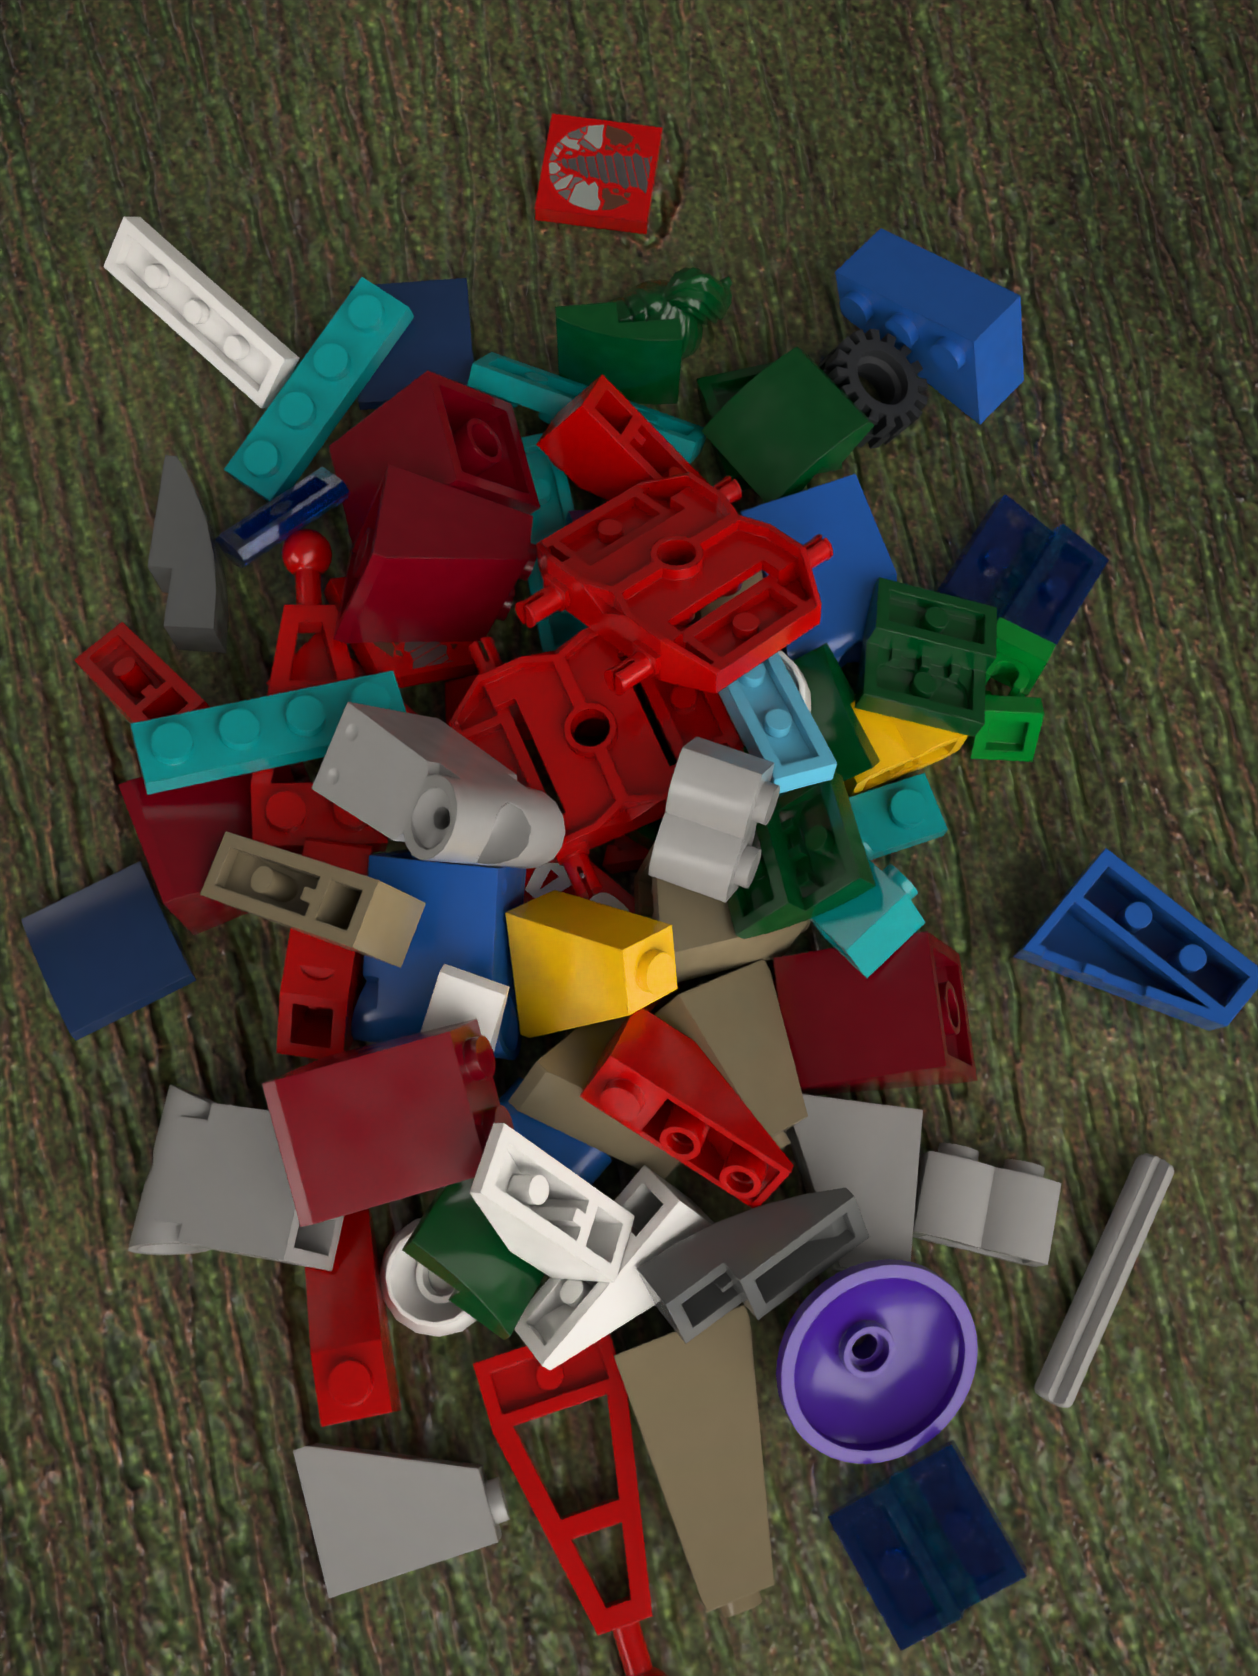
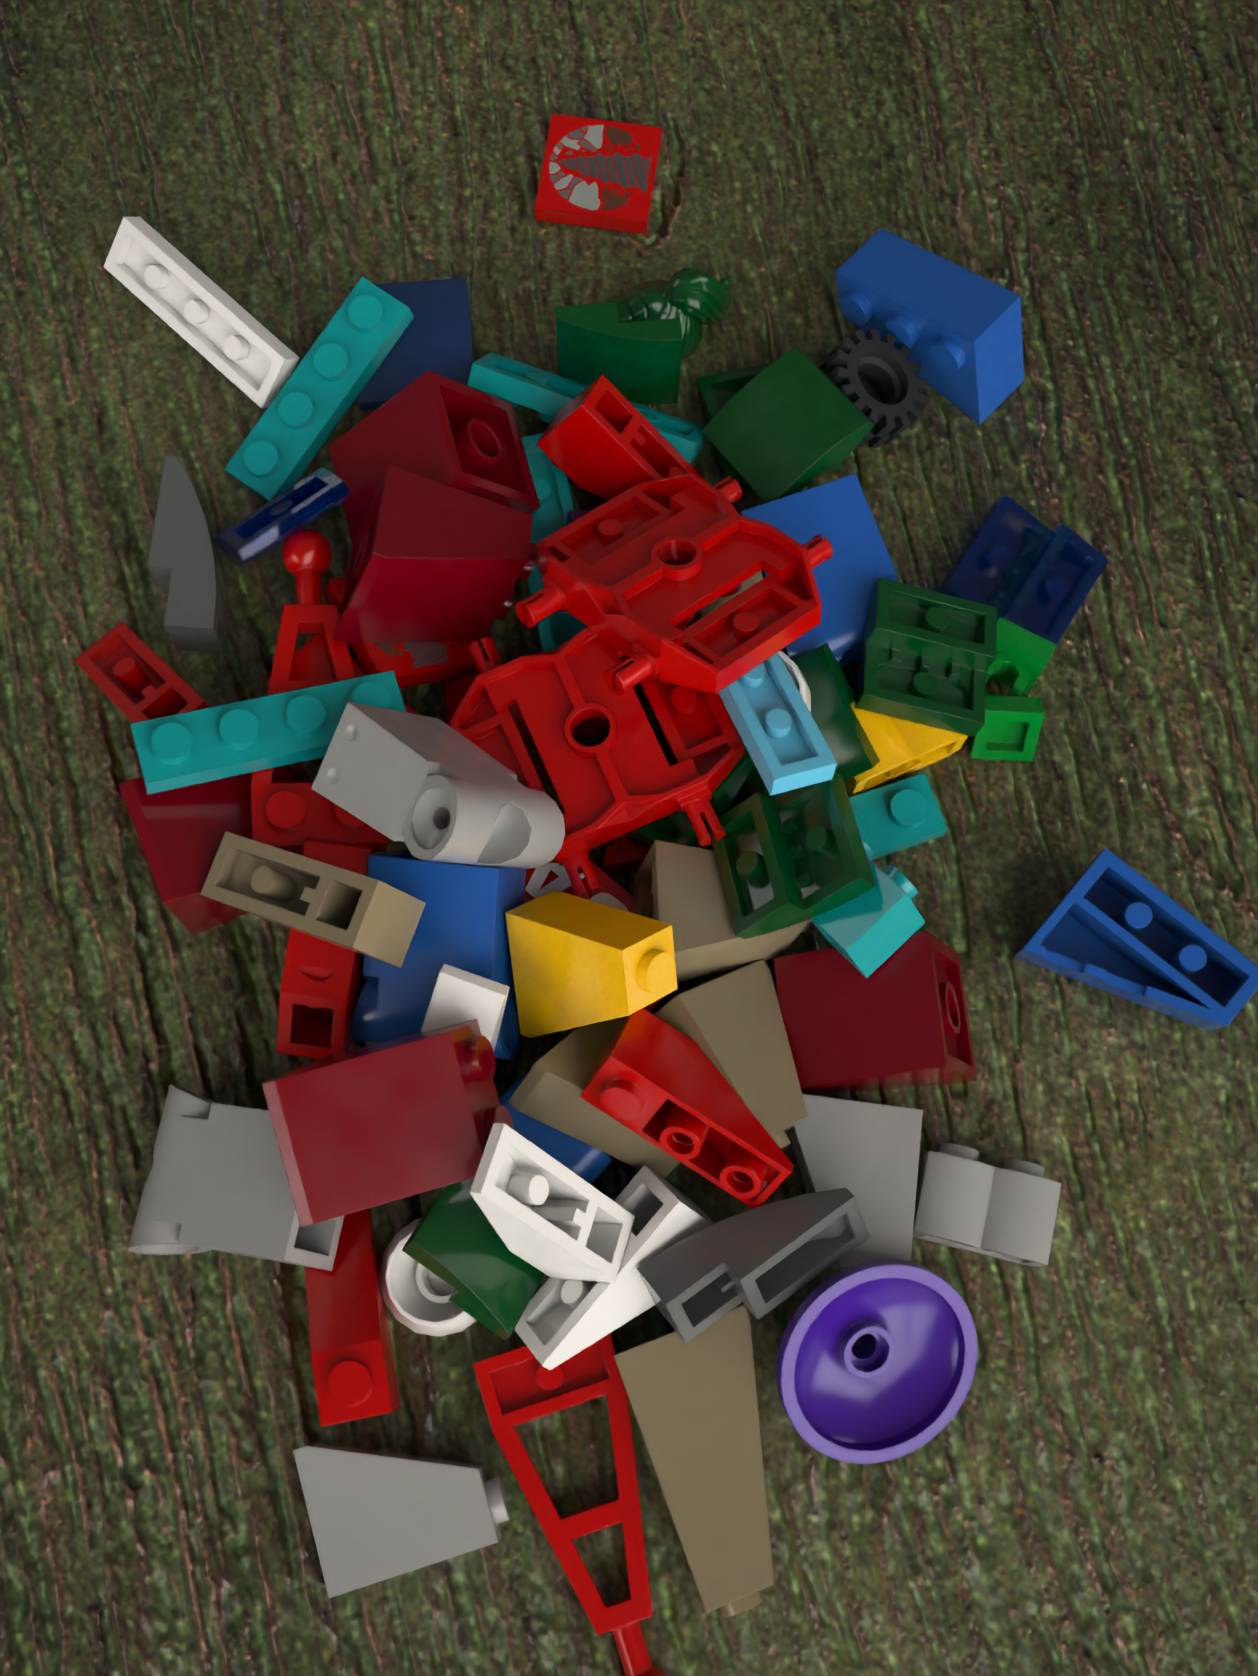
(107, 951): dark blue slope -> none
(713, 819): light grey brick -> none
(927, 1544): clear blue slope -> none
(1104, 1281): light grey axle -> none

